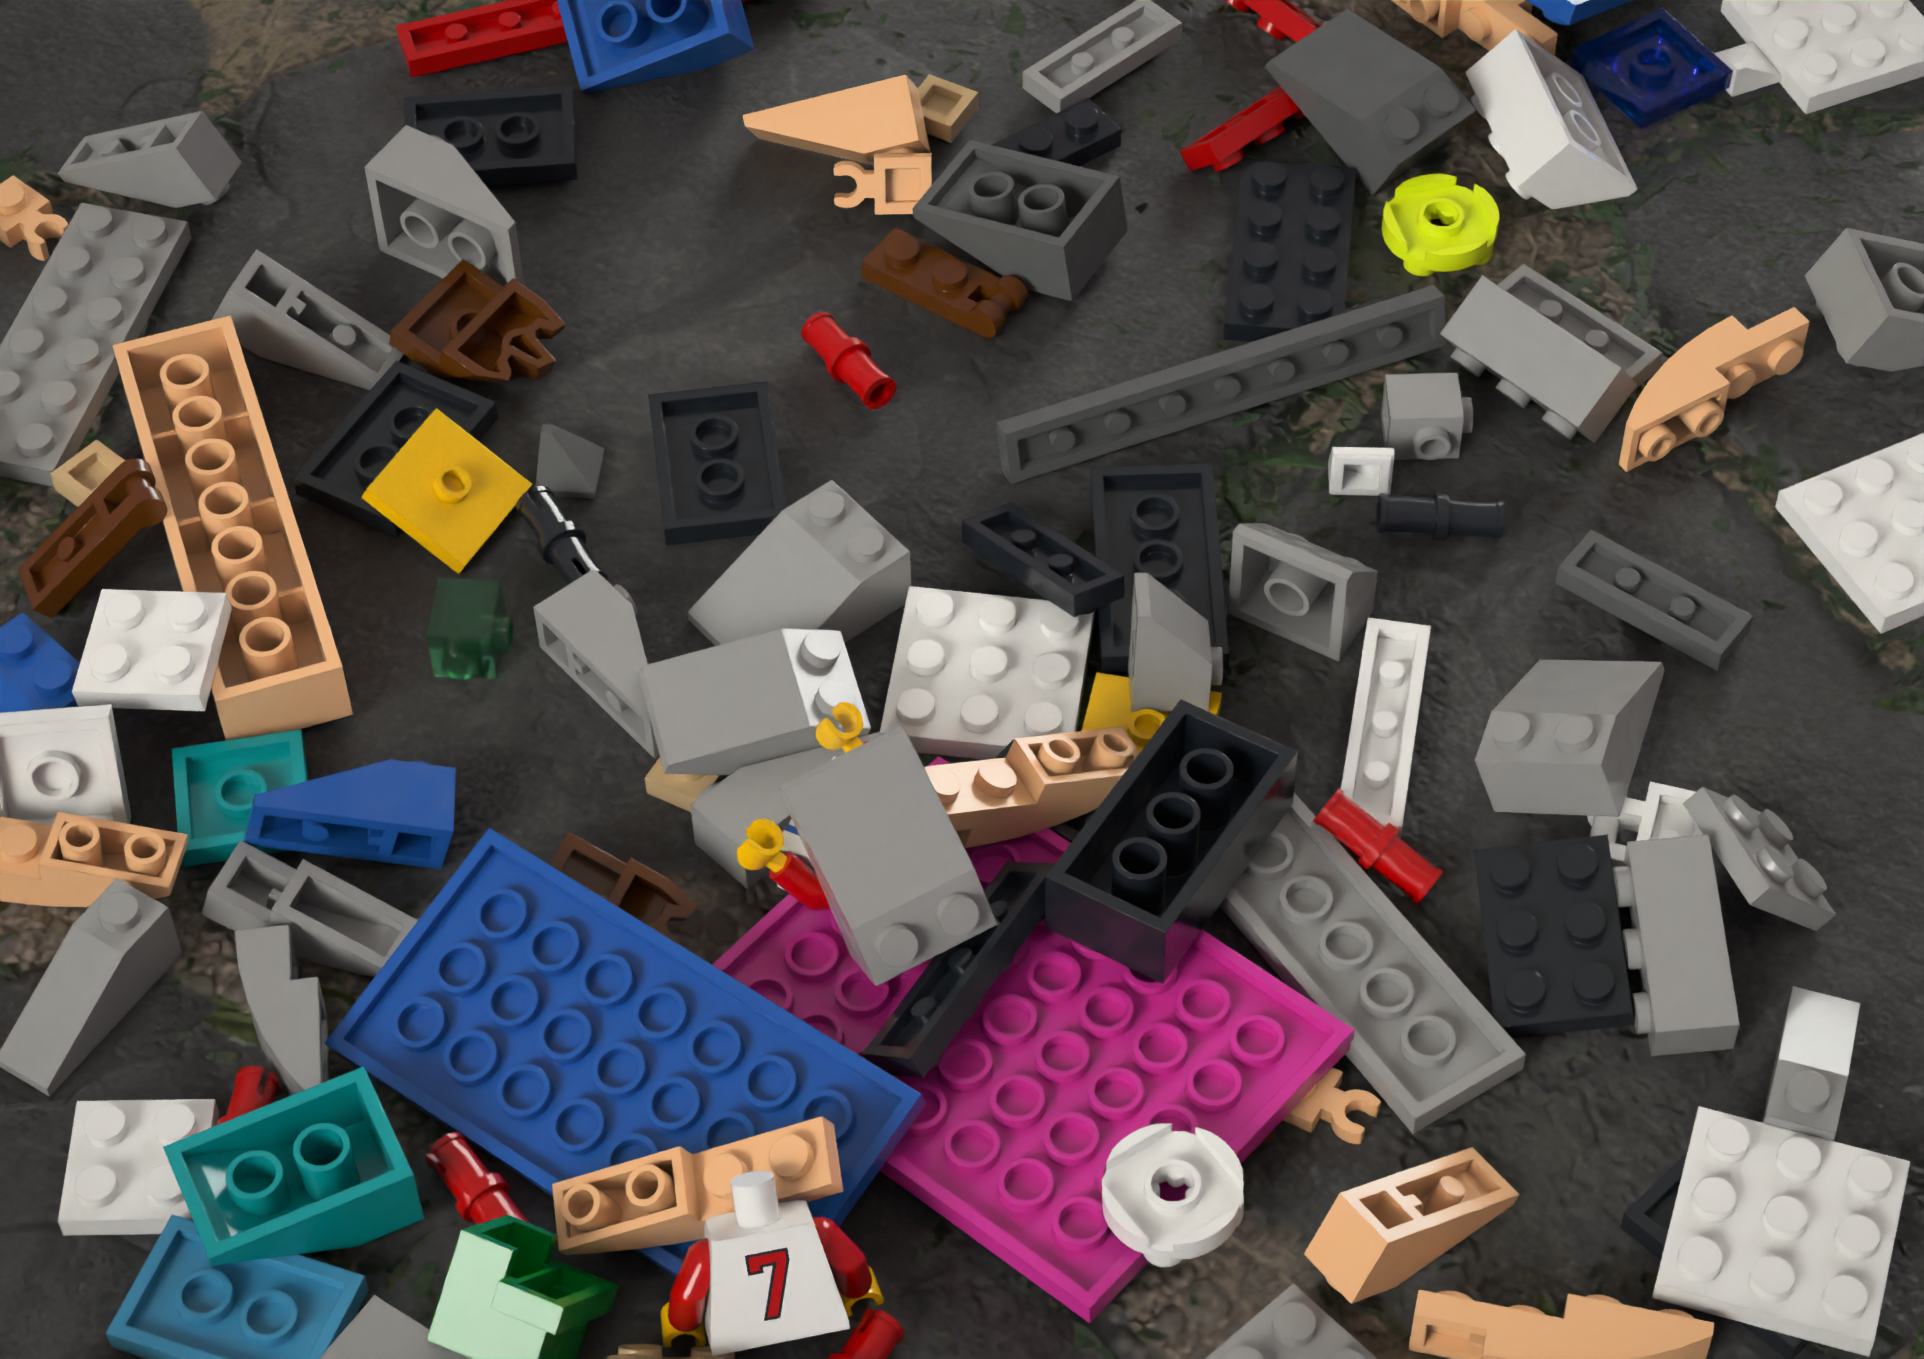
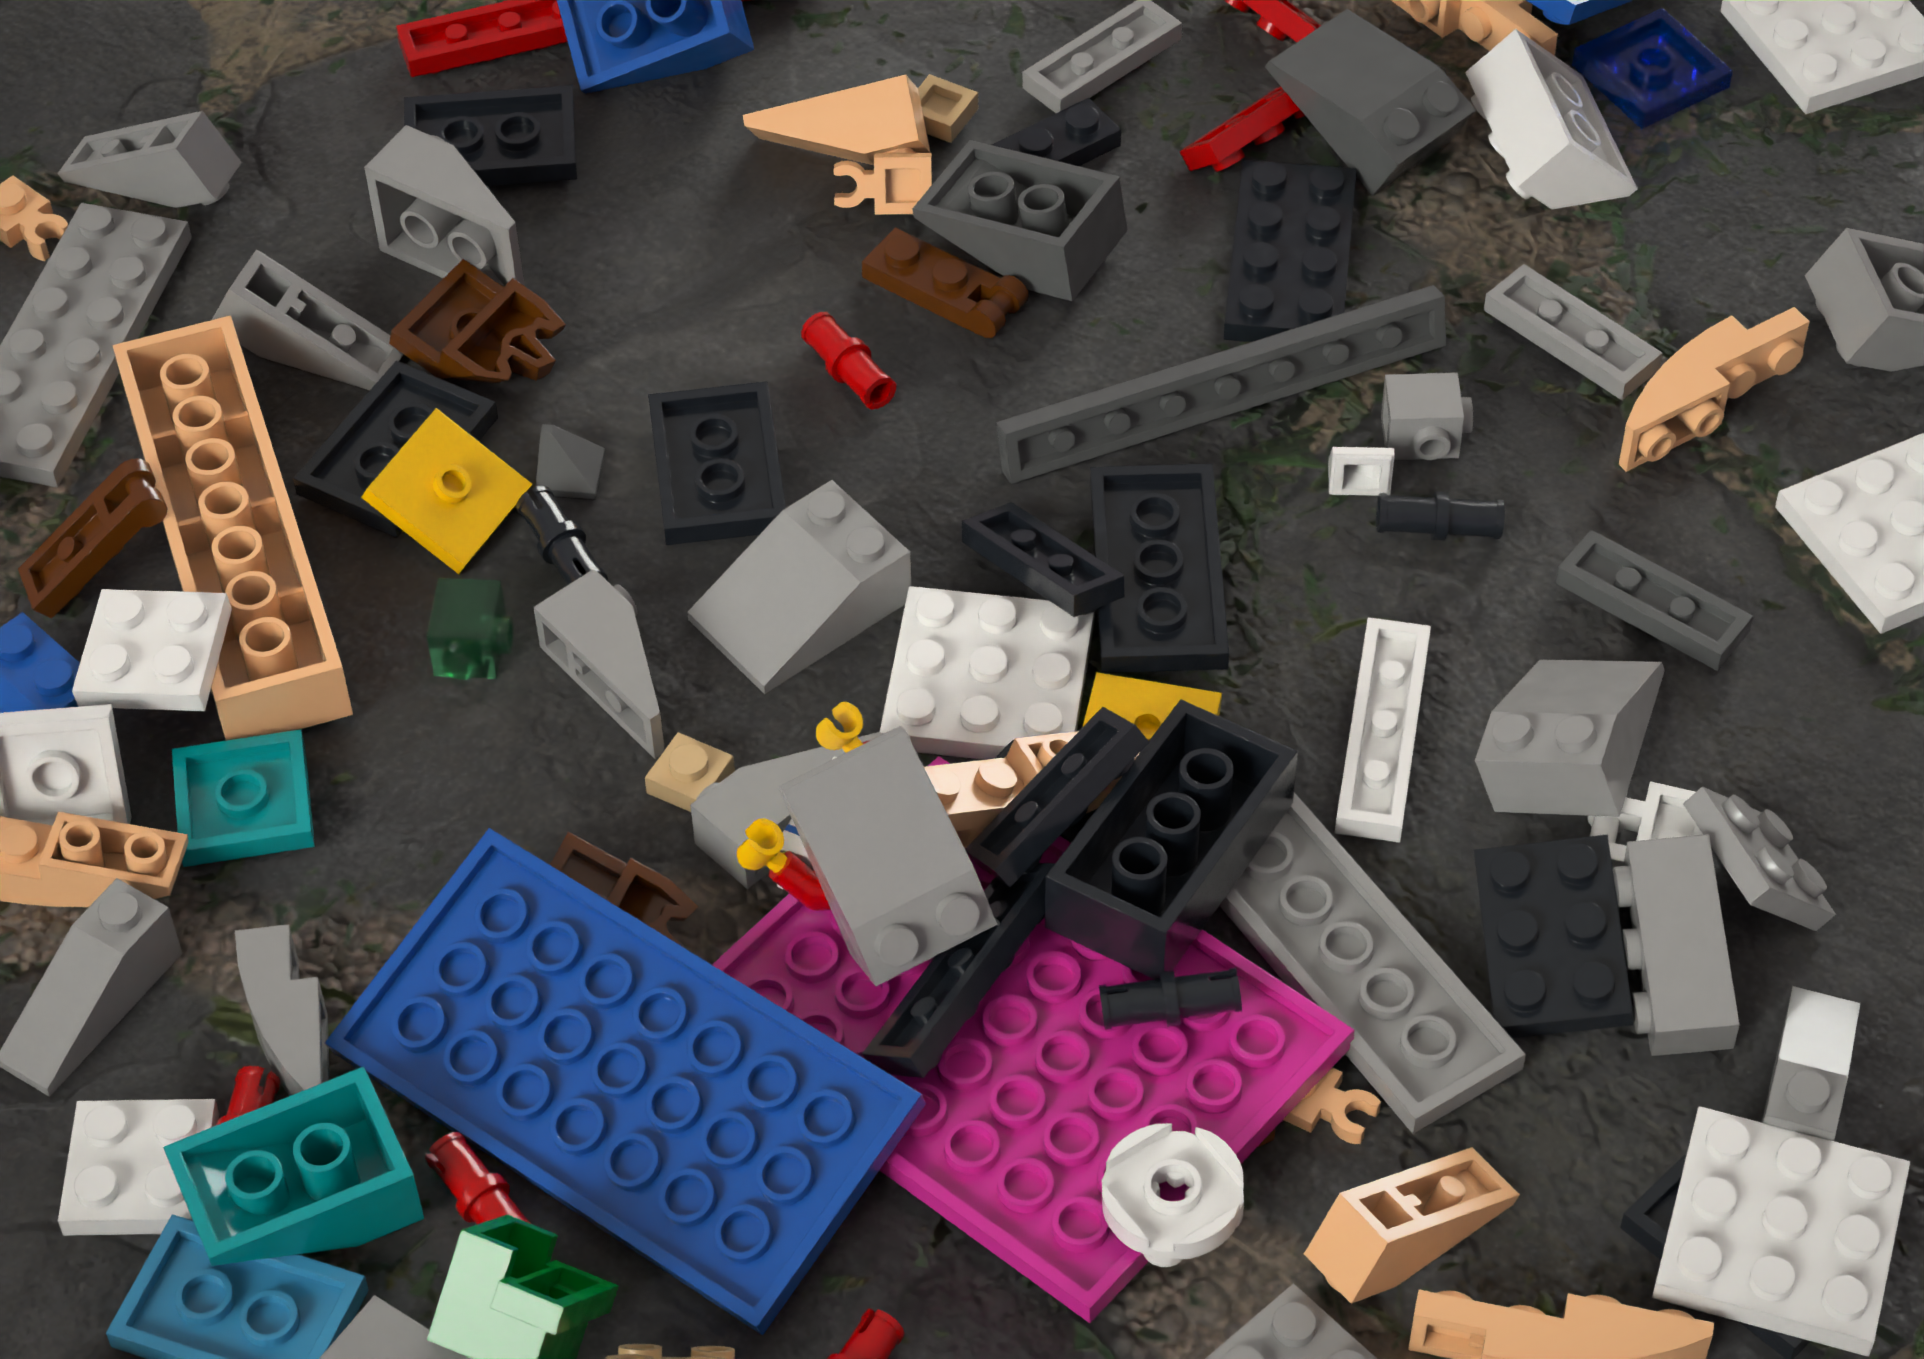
(85, 472): tan plate -> none
(326, 915): light grey slope -> none
(367, 813): blue slope -> none
(674, 1192): light nougat slope -> none
(748, 699): light grey slope -> none
(766, 1274): white torso -> none
(1057, 796): none -> black plate
(1169, 650): light grey slope -> none
(1170, 998): none -> black pin
(1299, 589): light grey slope -> none
(1378, 846): red pin -> none
(1432, 248): neon yellow plate -> none
(1537, 361): light grey brick -> none
(1749, 68): white slope -> none

